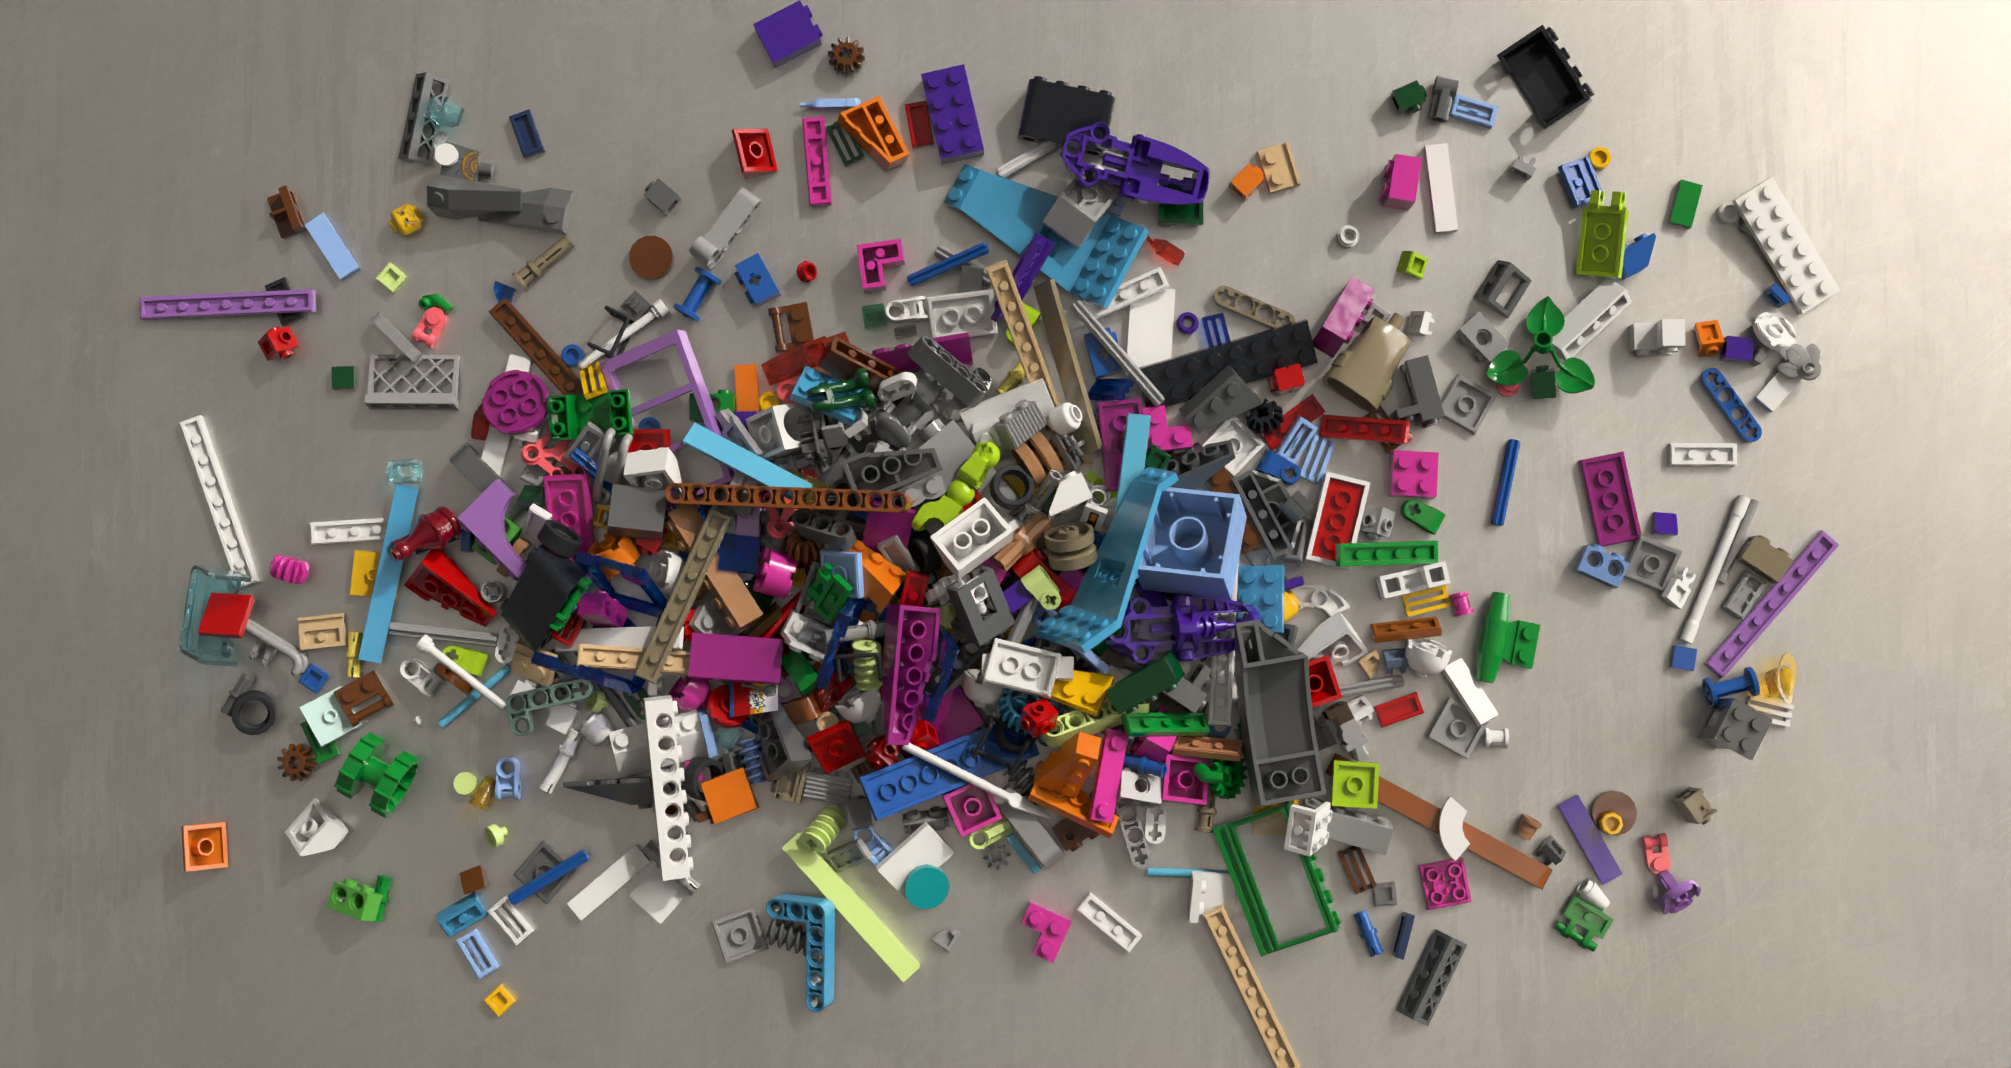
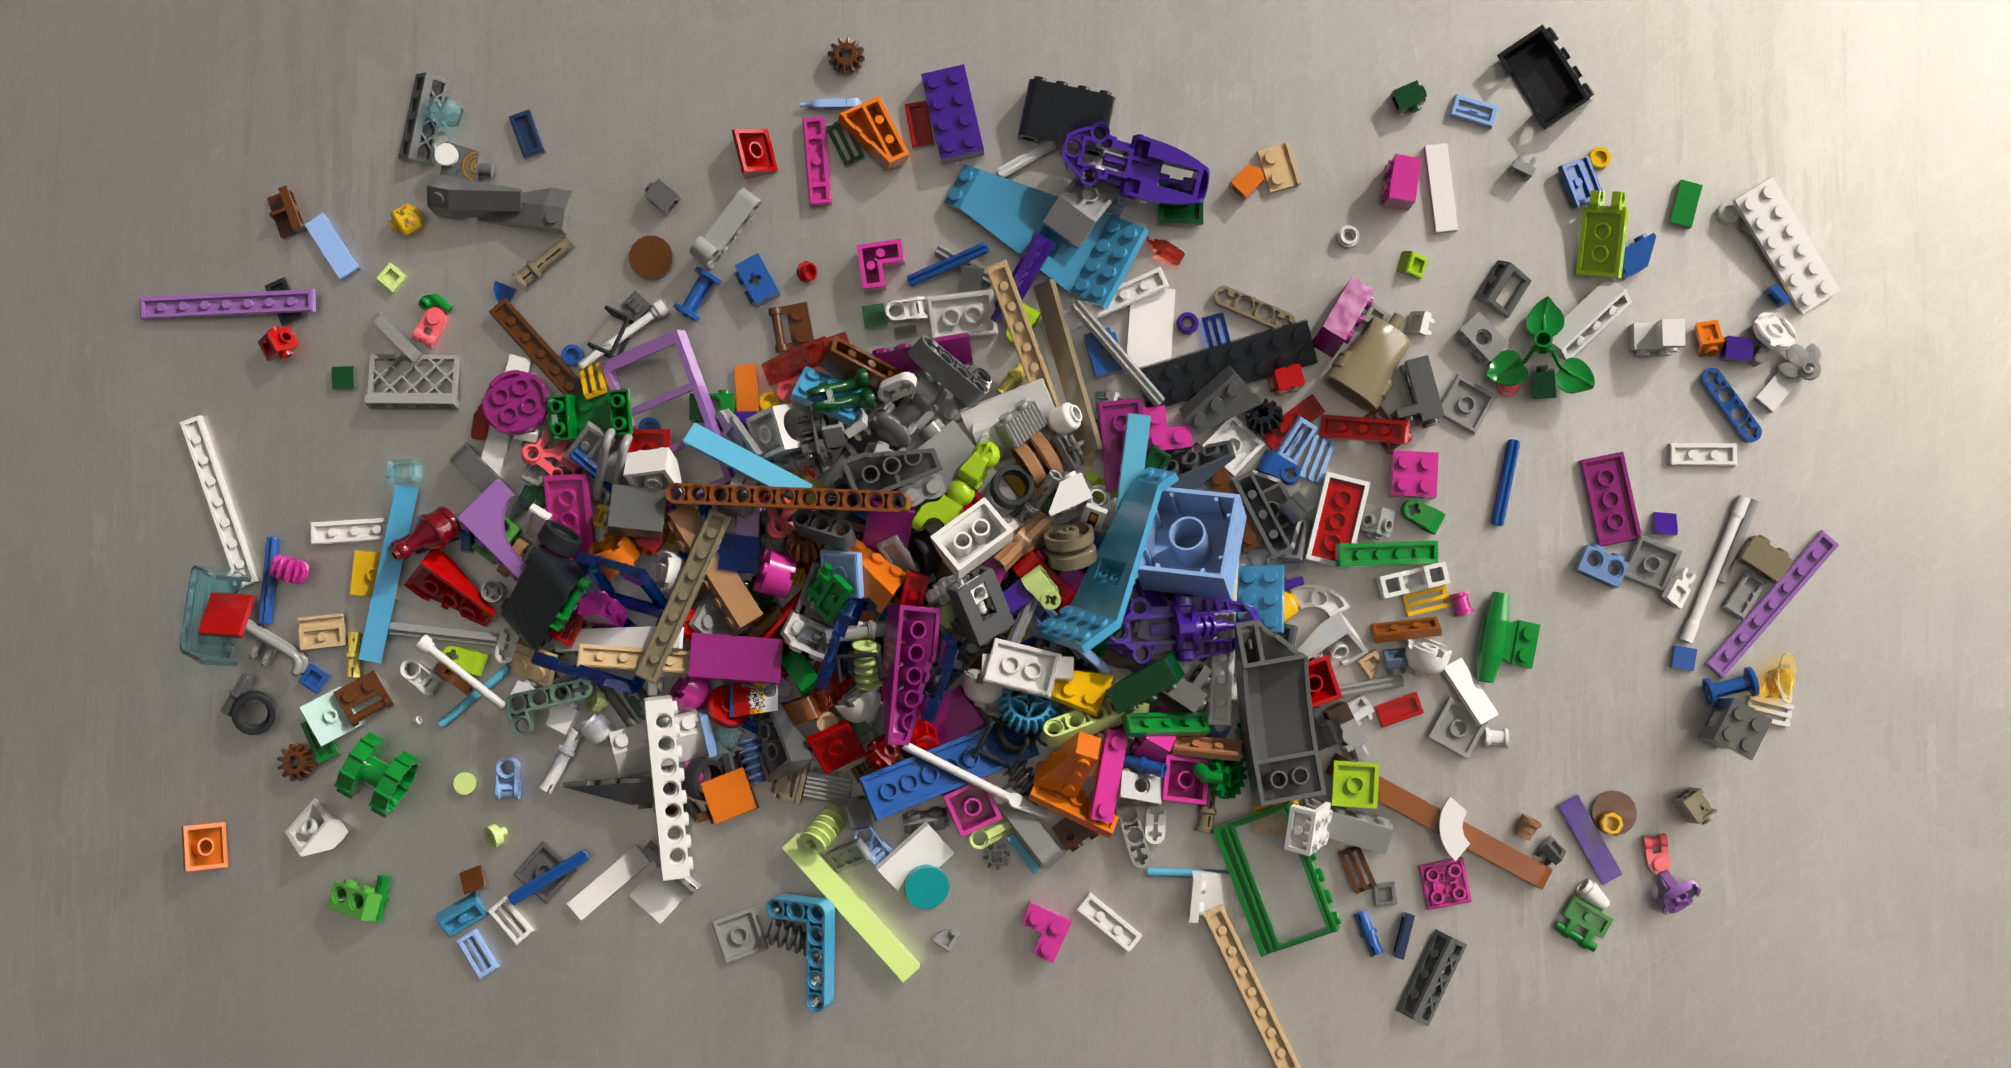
(268, 582): none -> blue axle
(483, 794): clear yellow cone -> none
(499, 1000): yellow tile -> none
(788, 33): dark purple brick -> none
(1038, 717): red brick -> none
(1110, 389): clear blue tile -> none
(1443, 93): dark grey piece -> none

